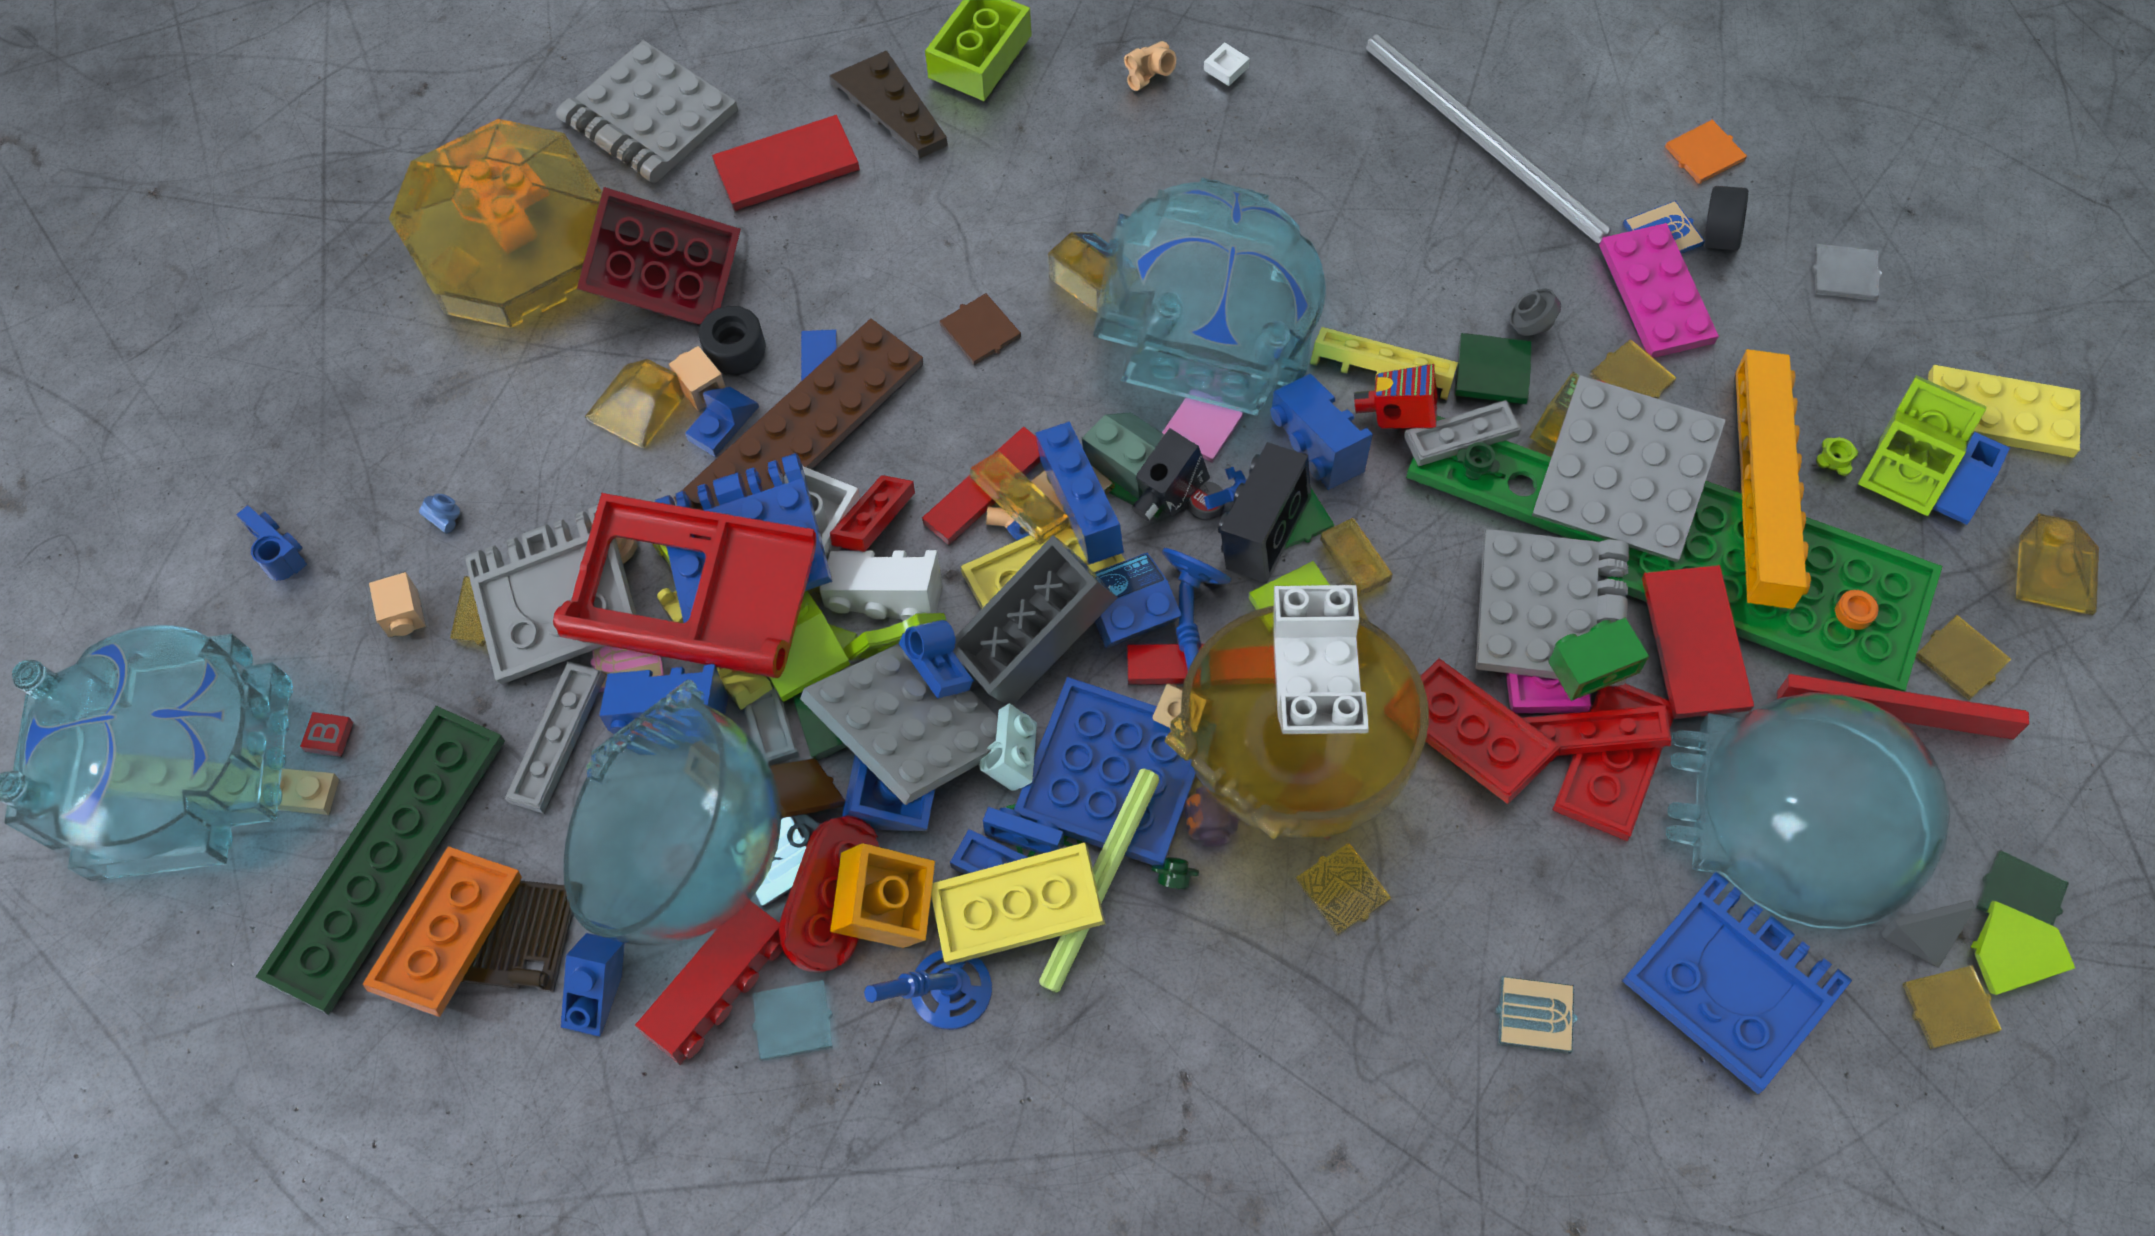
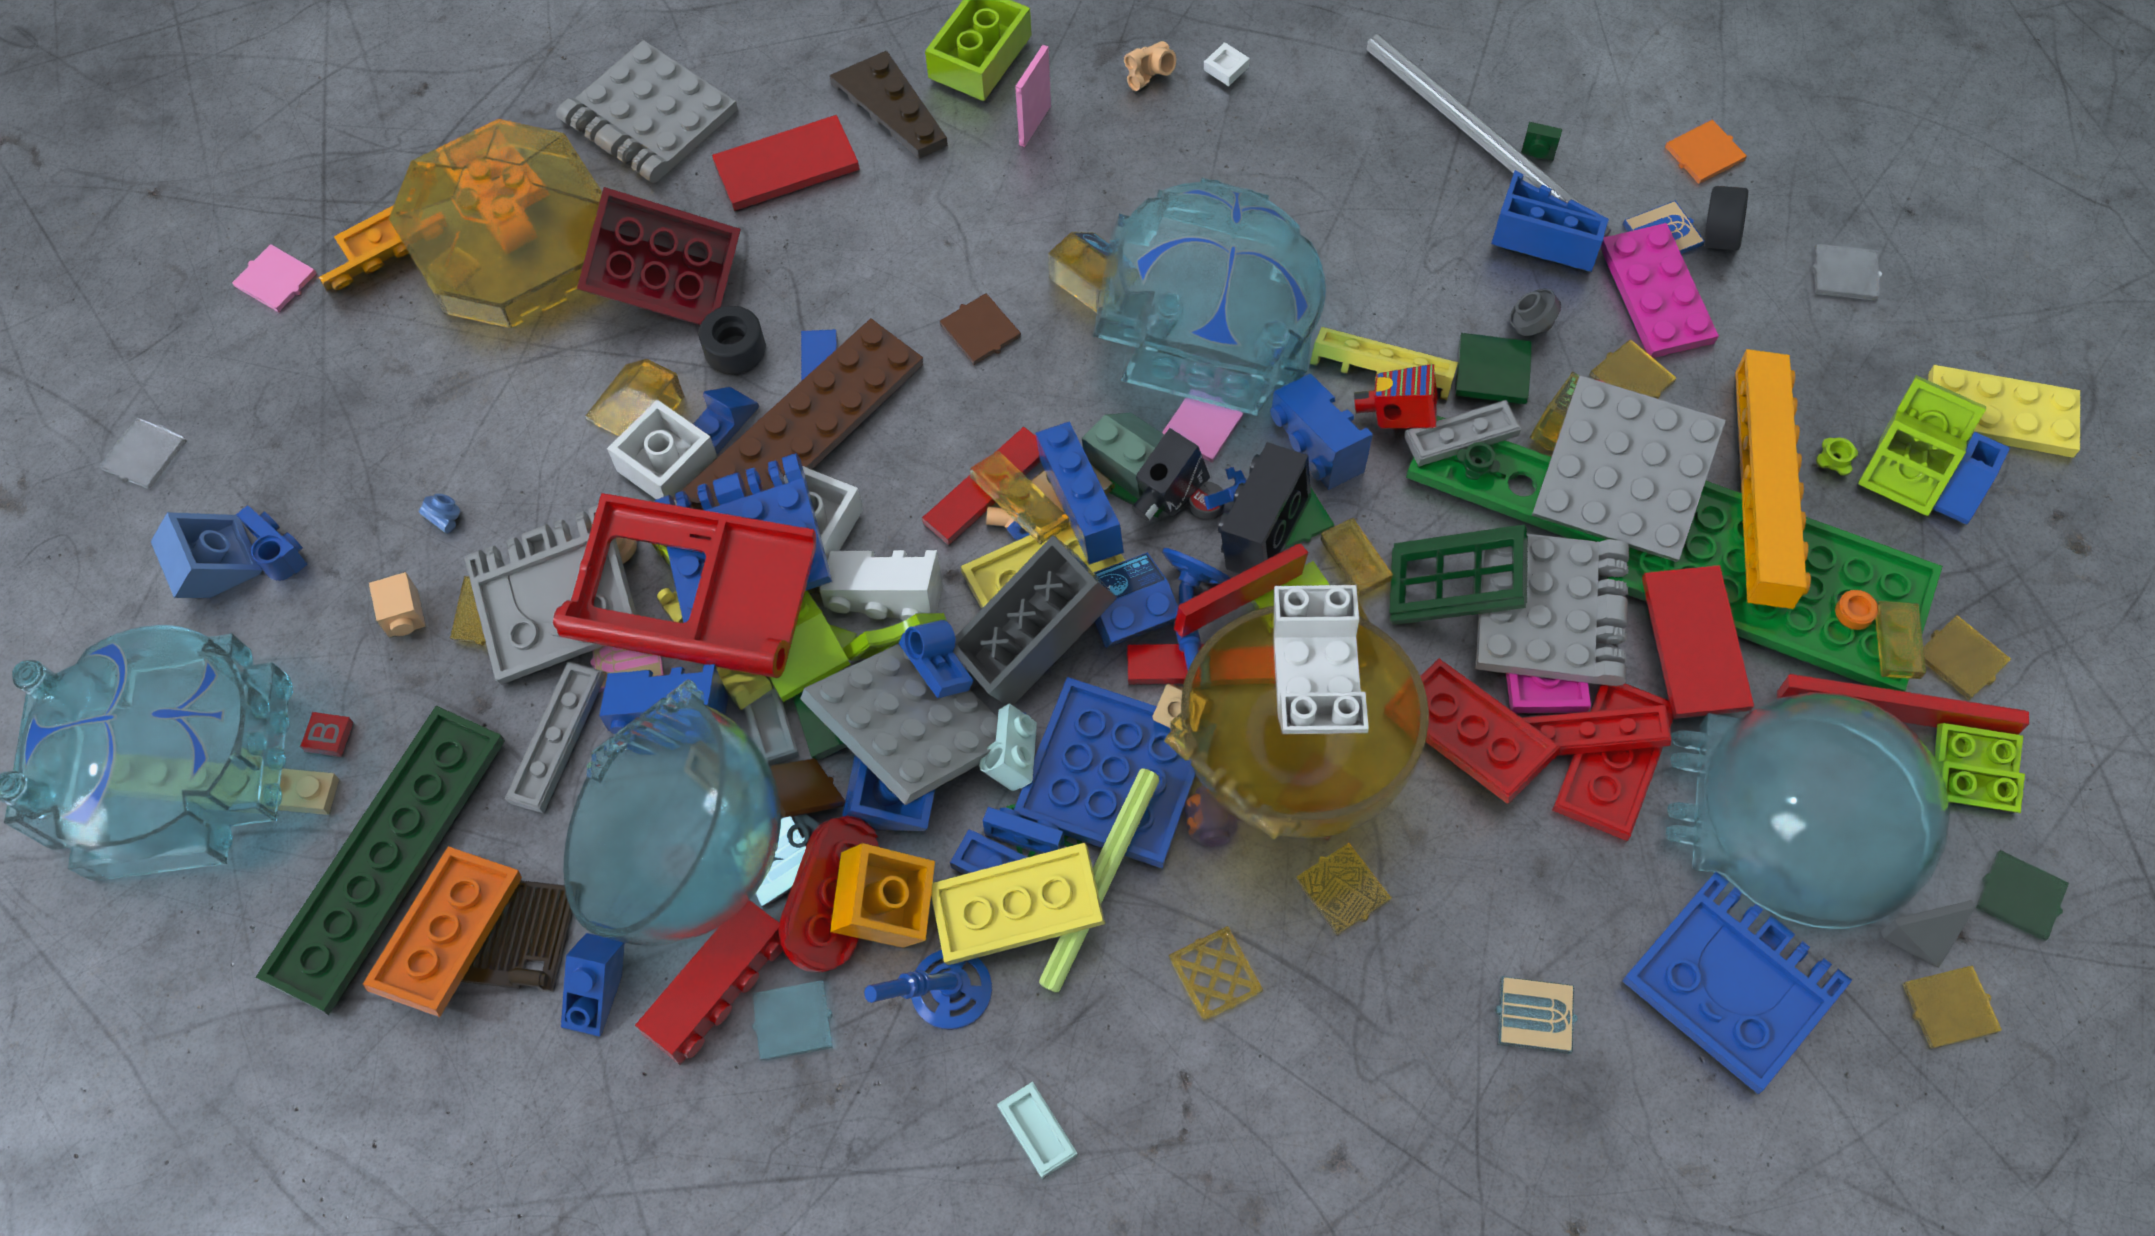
(142, 453): none -> clear piece
(203, 553): none -> medium blue slope
(274, 278): none -> bright pink piece
(365, 248): none -> light orange bracket
(662, 451): none -> white brick
(696, 375): light nougat brick -> none
(872, 513): red plate -> none
(1033, 95): none -> bright pink piece
(1037, 1130): none -> light aqua tile
(1175, 873): dark green plate -> none
(1200, 945): none -> clear yellow window
(1240, 590): none -> red tile
(1461, 605): none -> dark green piece
(1541, 141): none -> dark green plate
(1548, 227): none -> blue wedge
(1597, 658): green brick -> none
(1900, 640): none -> clear yellow plate
(1980, 766): none -> lime slope
(2018, 949): lime slope -> none
(2058, 565): clear yellow slope -> none

